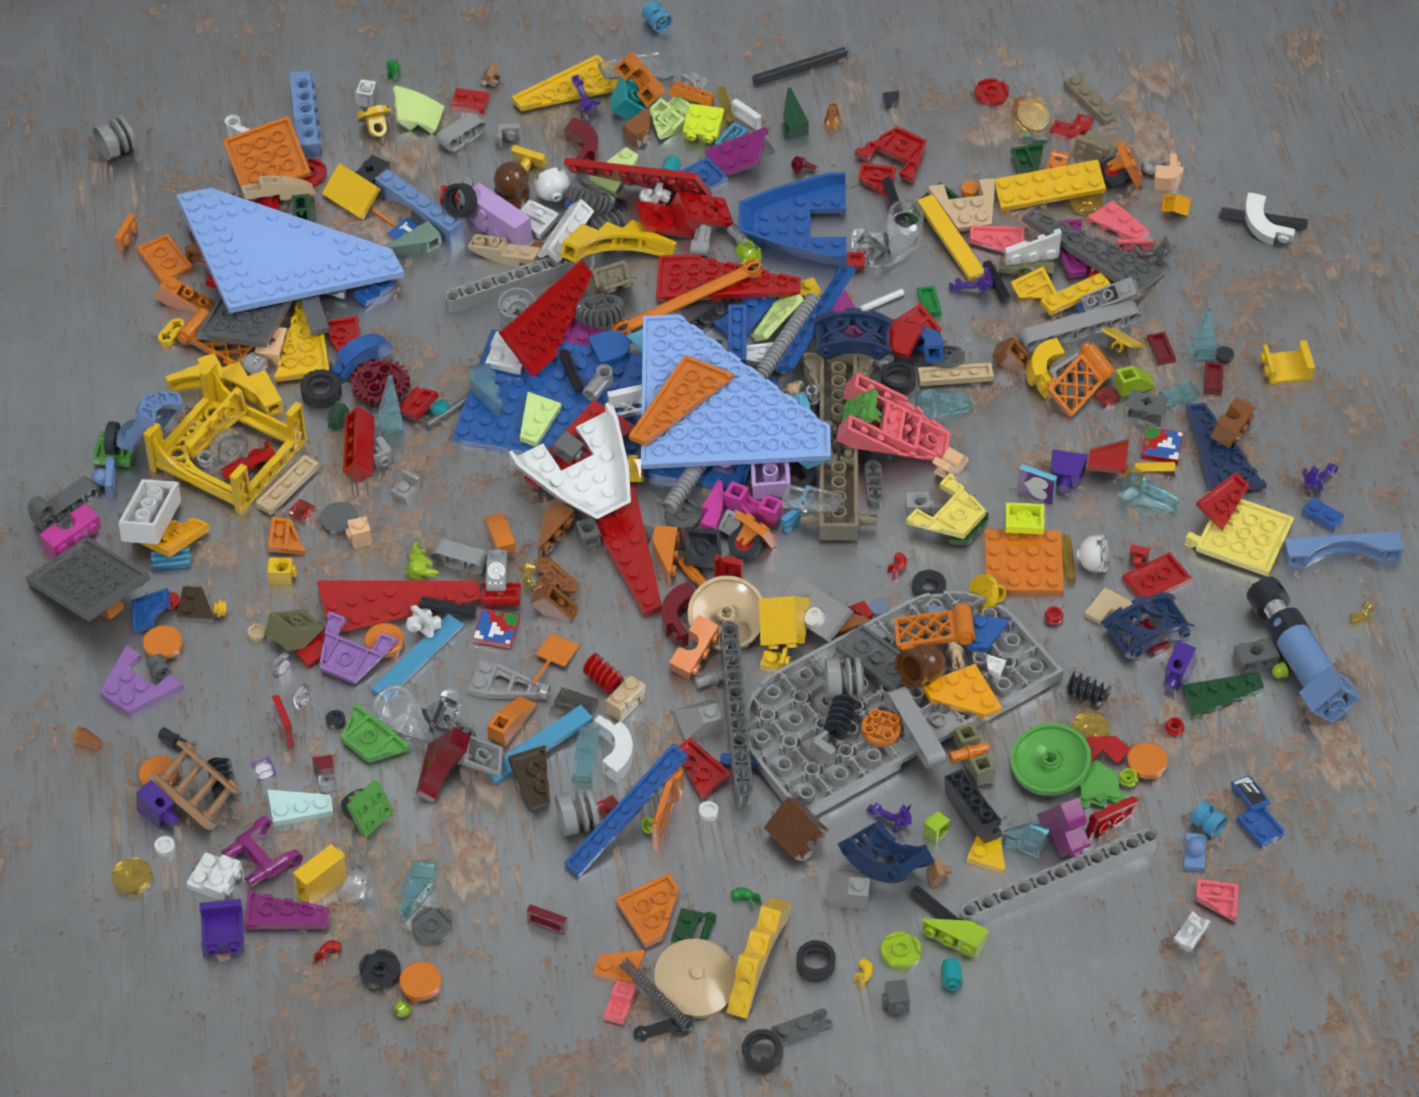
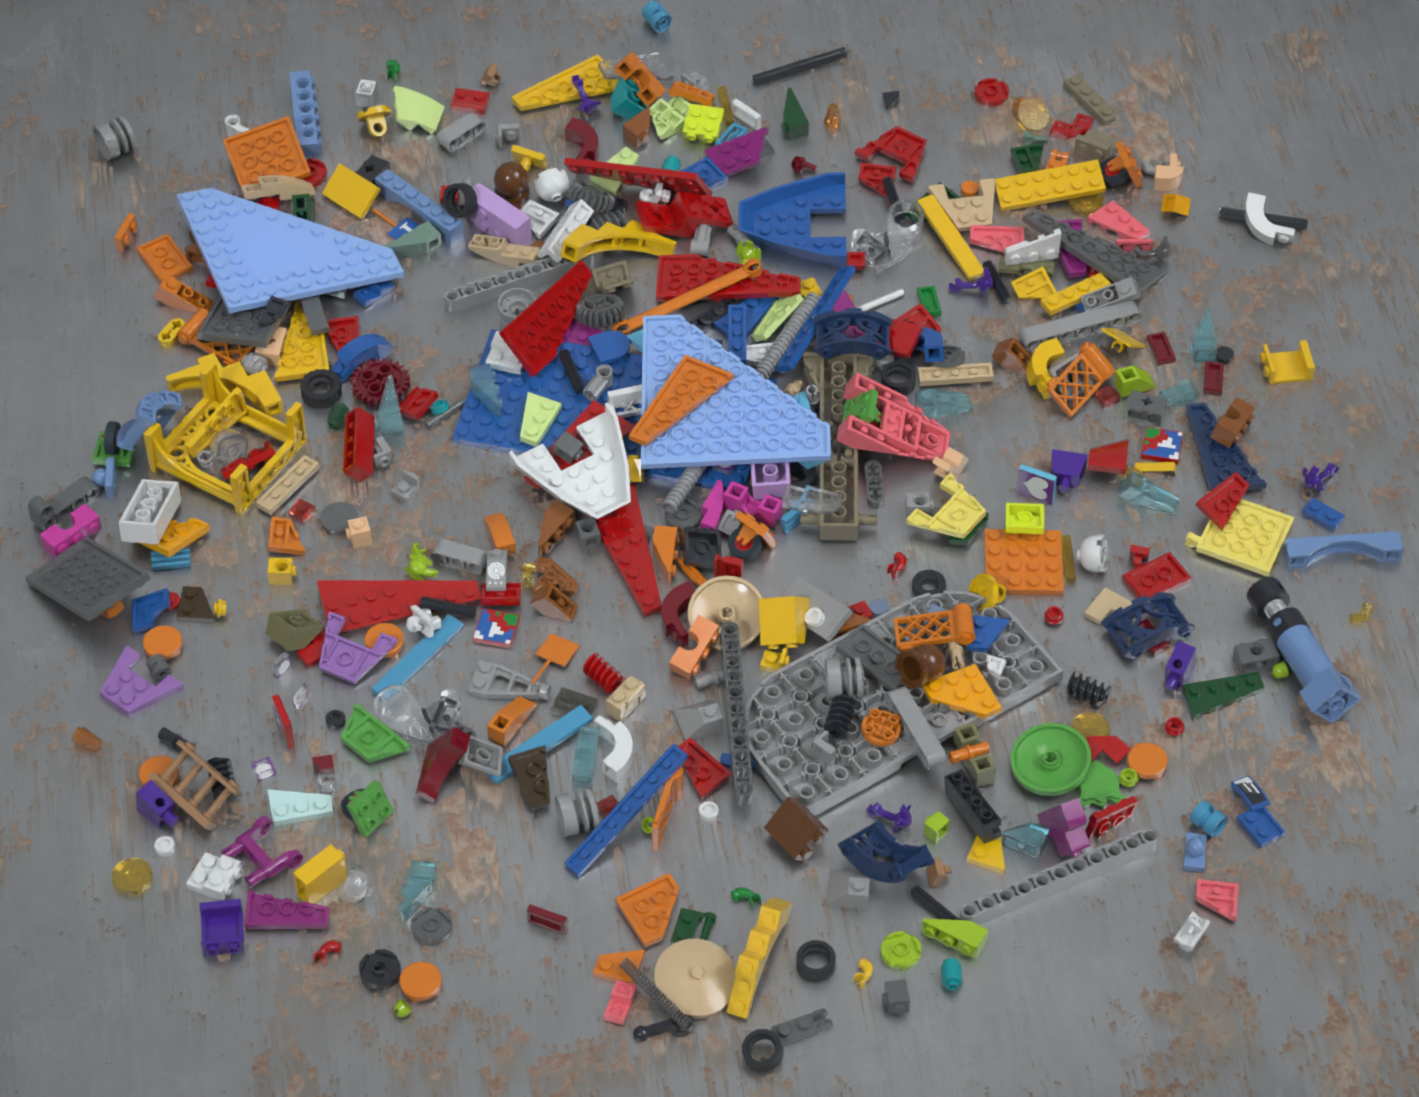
(256, 632): tan tile -> none
(274, 311): none -> black tile

